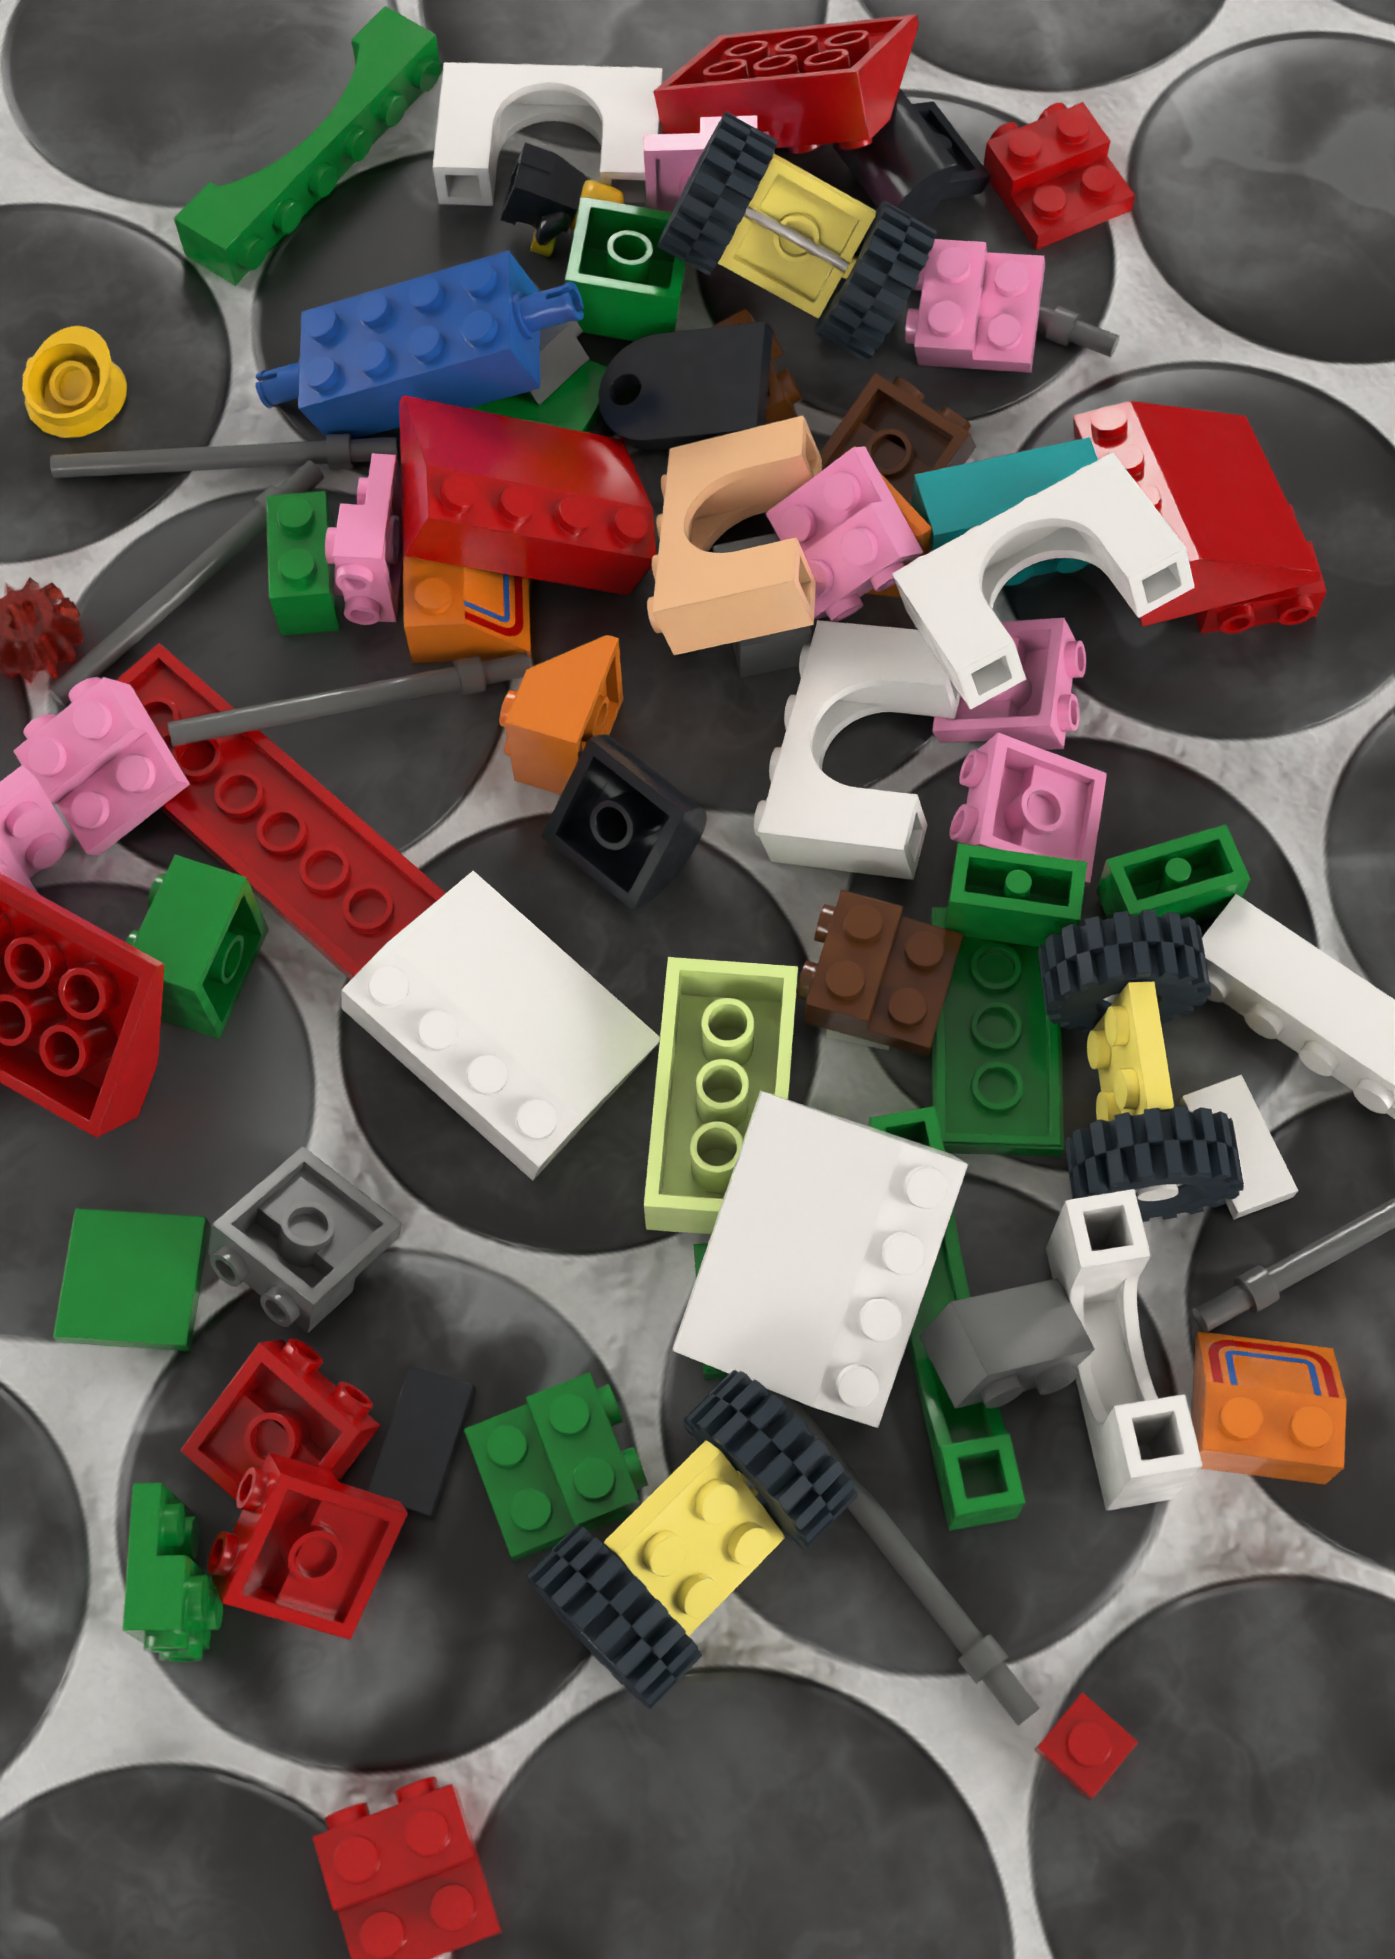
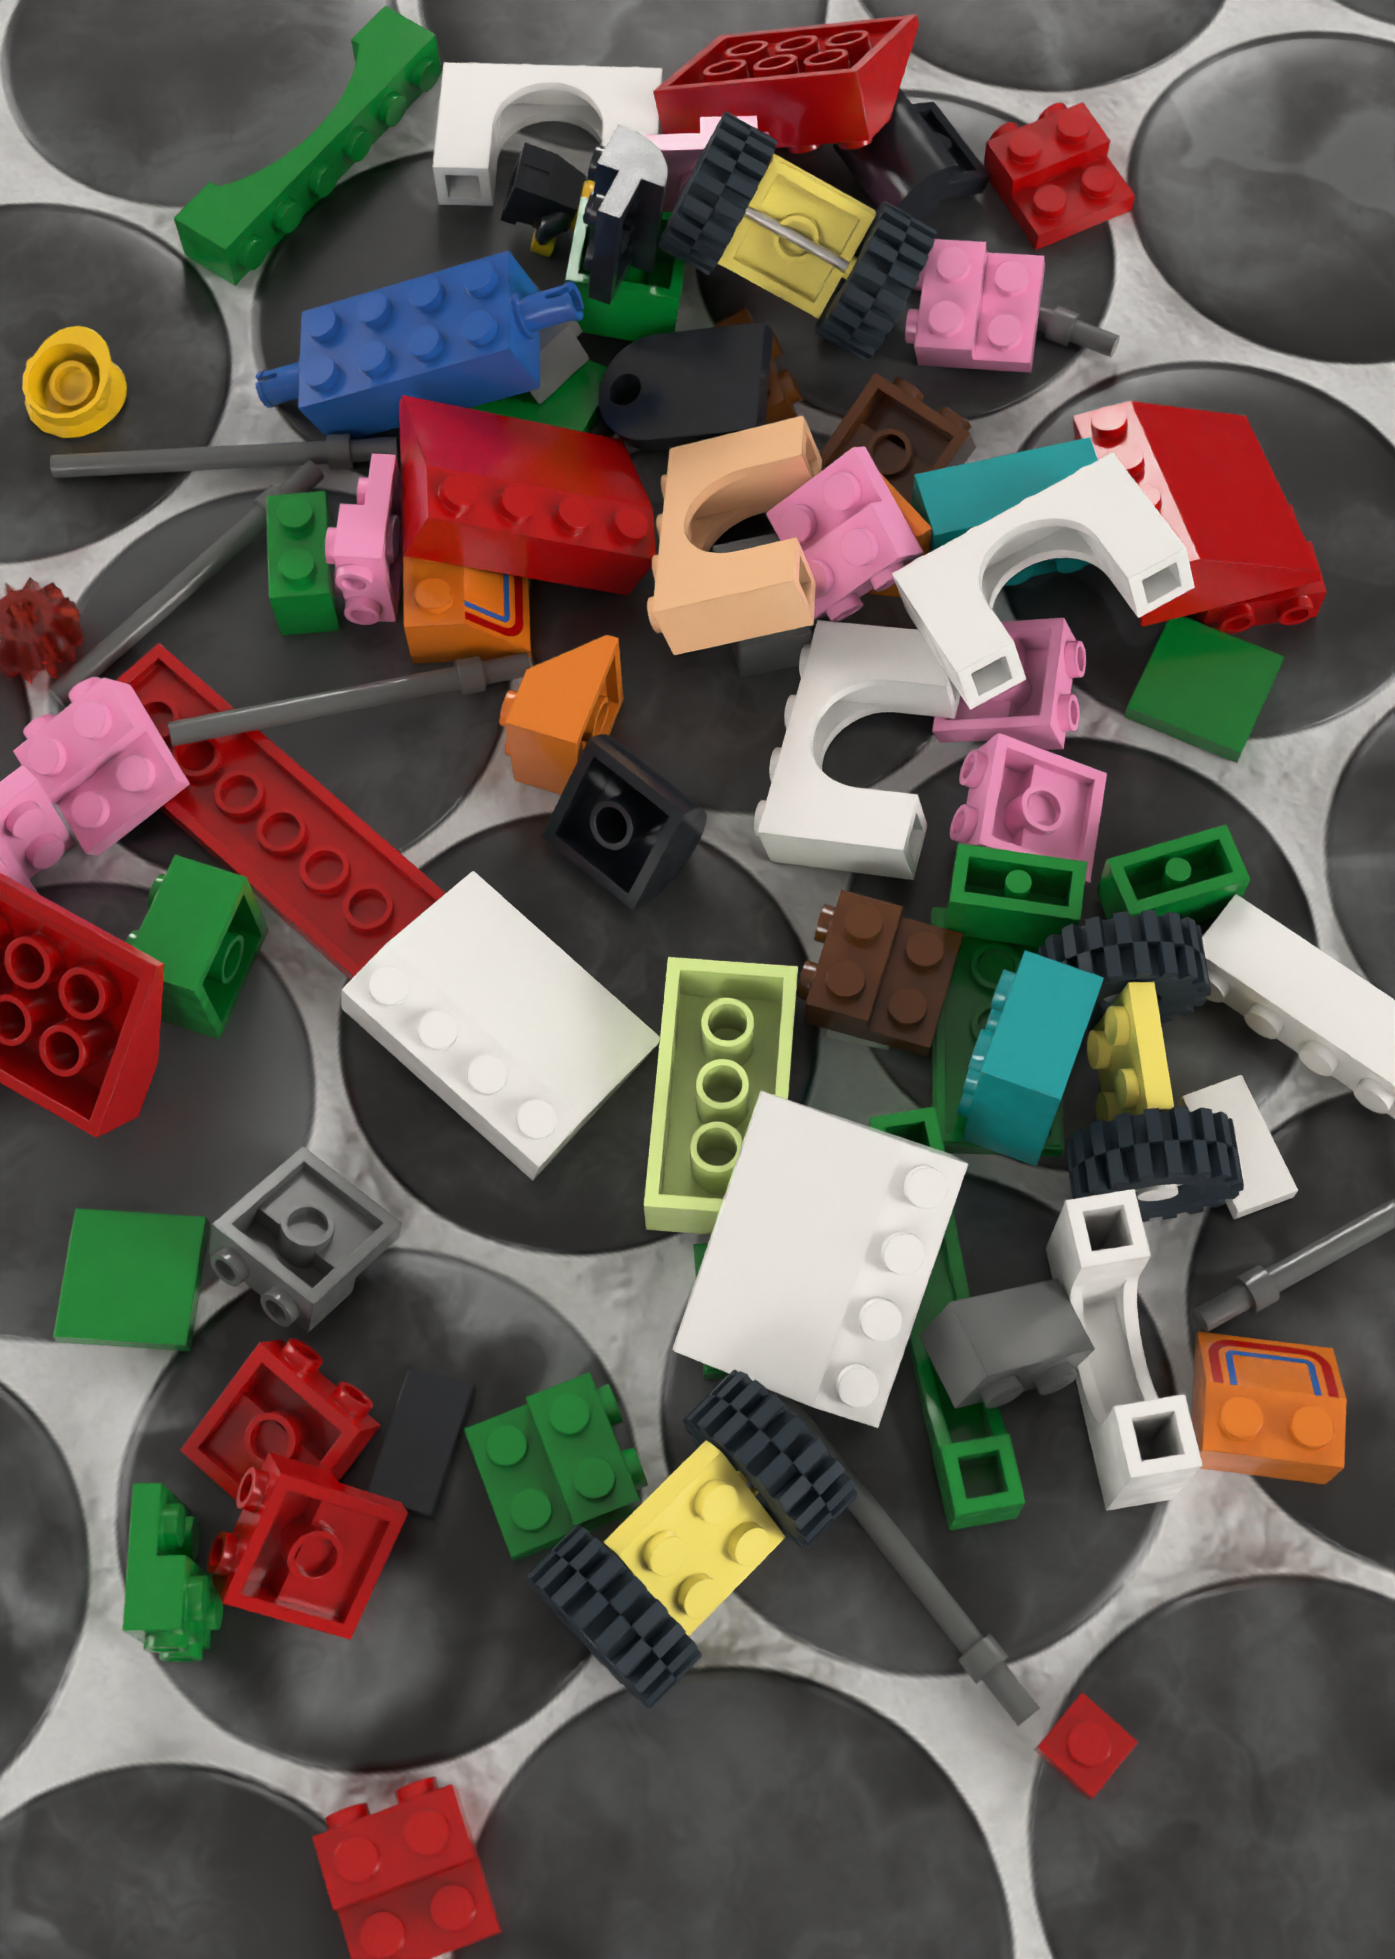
(623, 210): none -> black brick
(1026, 1056): none -> teal brick
(1204, 687): none -> green tile

